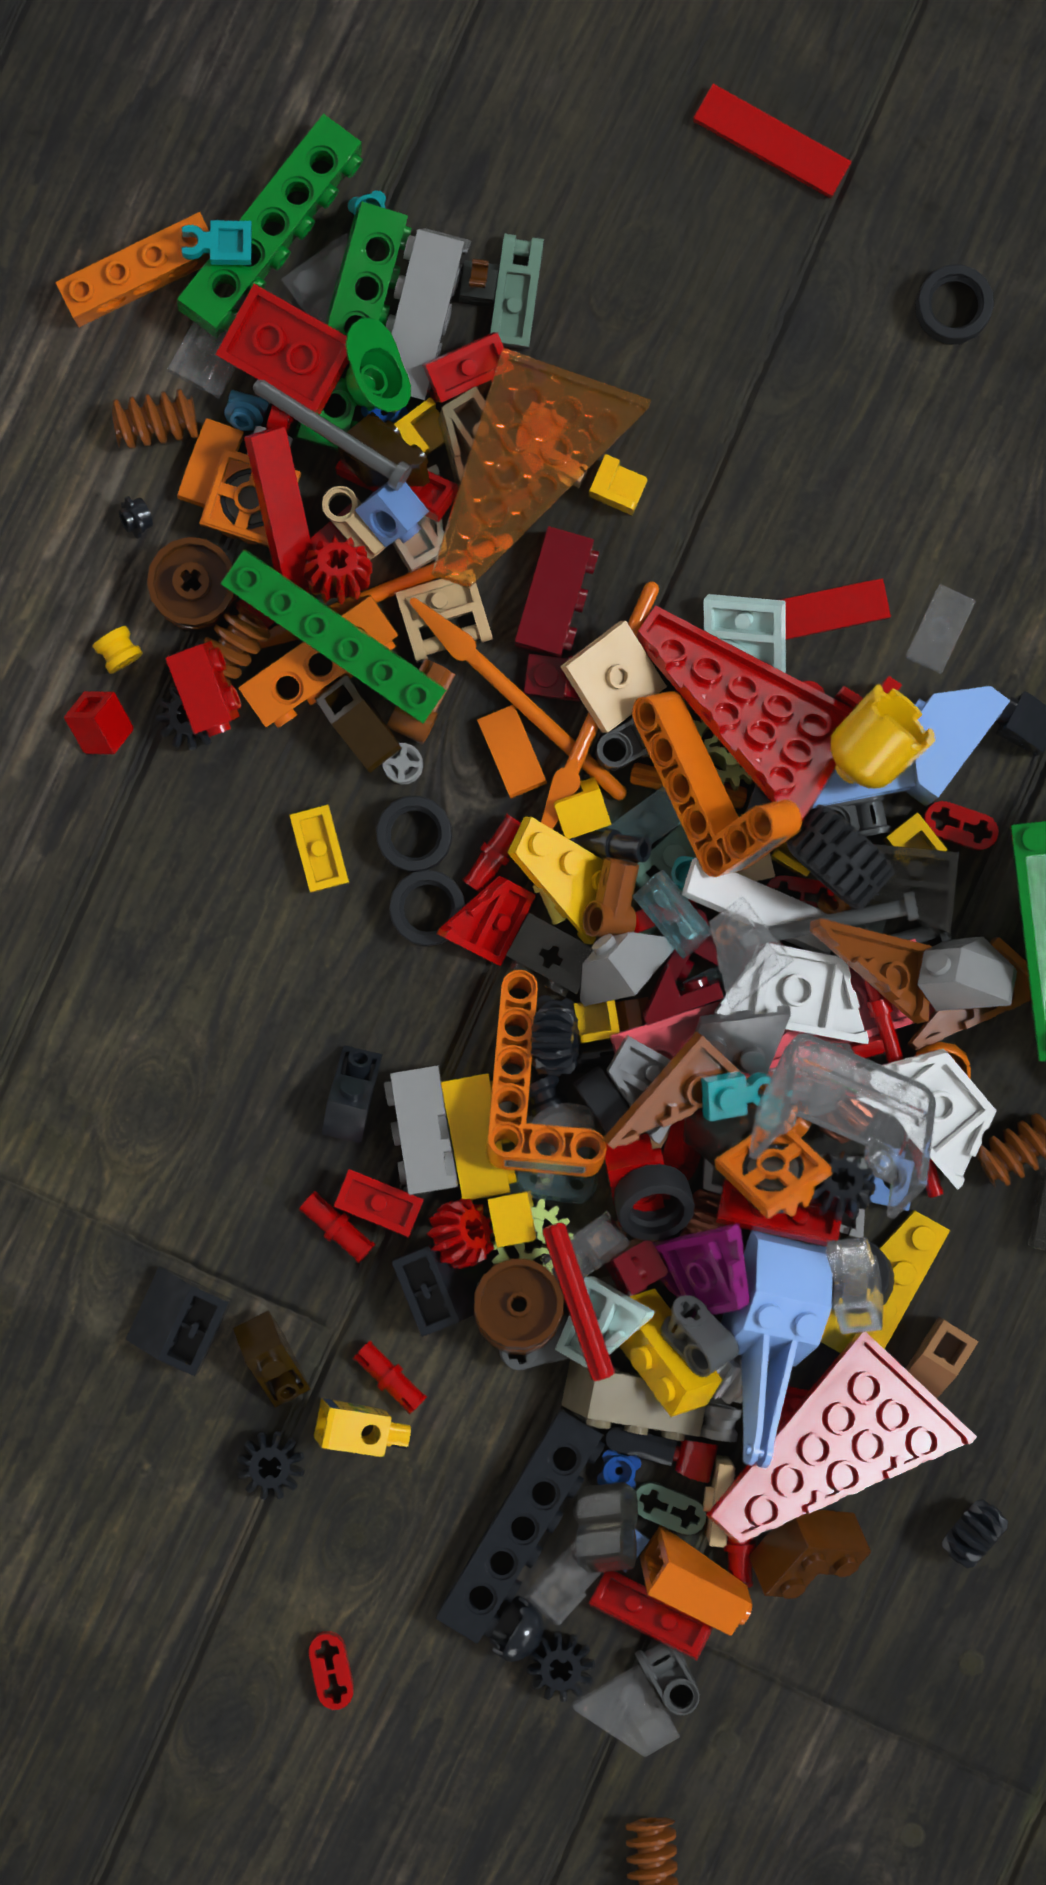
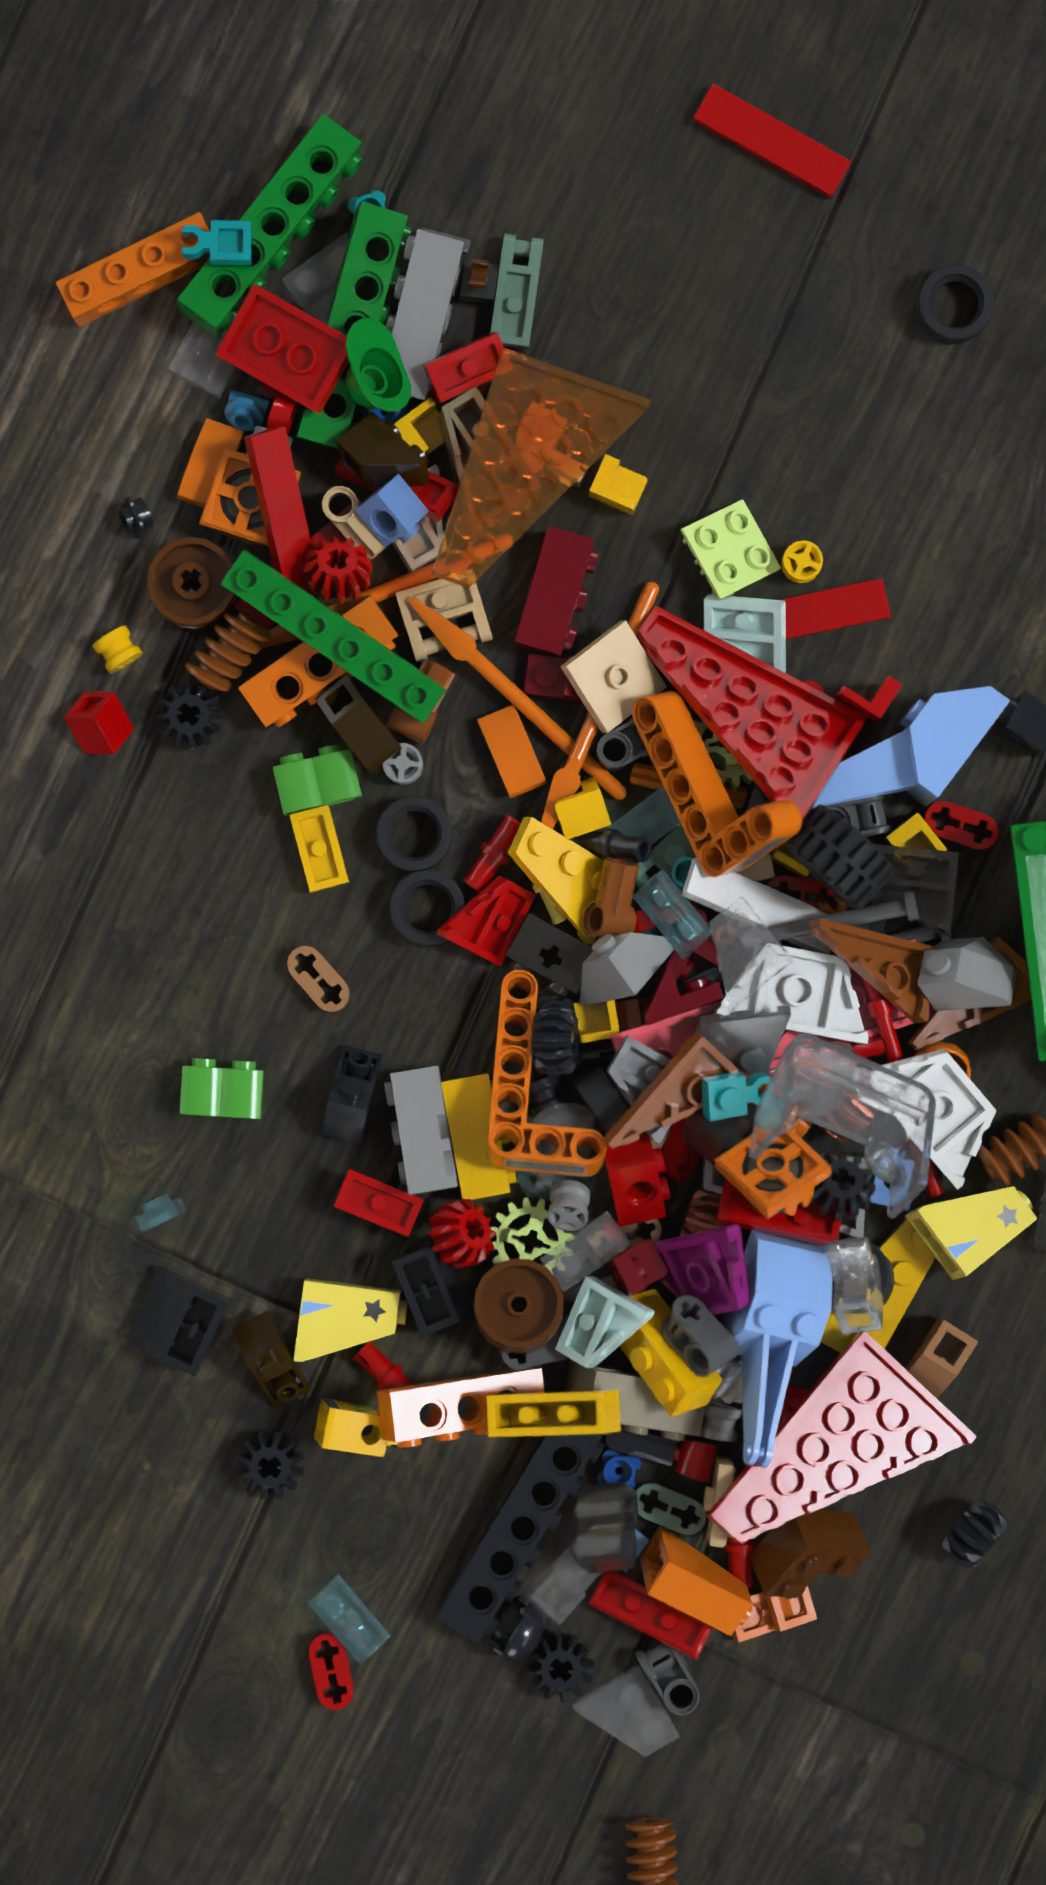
(155, 419): dark orange piece -> none
(159, 1211): none -> clear light blue plate
(204, 688): red brick -> none
(222, 1091): none -> bright green brick
(311, 985): none -> medium nougat beam
(316, 780): none -> bright green brick
(336, 1226): red pin -> none
(344, 1316): none -> light yellow slope
(349, 1619): none -> clear light blue plate
(395, 473): dark grey bar -> none
(401, 1405): none -> brick
(512, 1218): yellow panel -> none
(553, 1413): none -> yellow brick
(569, 1205): none -> light grey wheel
(578, 1301): red axle -> none
(649, 1181): black tyre -> none
(730, 549): none -> yellowish green hinge
(774, 1614): none -> orange slope
(805, 555): none -> yellow wheel
(879, 739): yellow cylinder -> none
(940, 628): clear plate -> none
(971, 1228): none -> light yellow slope

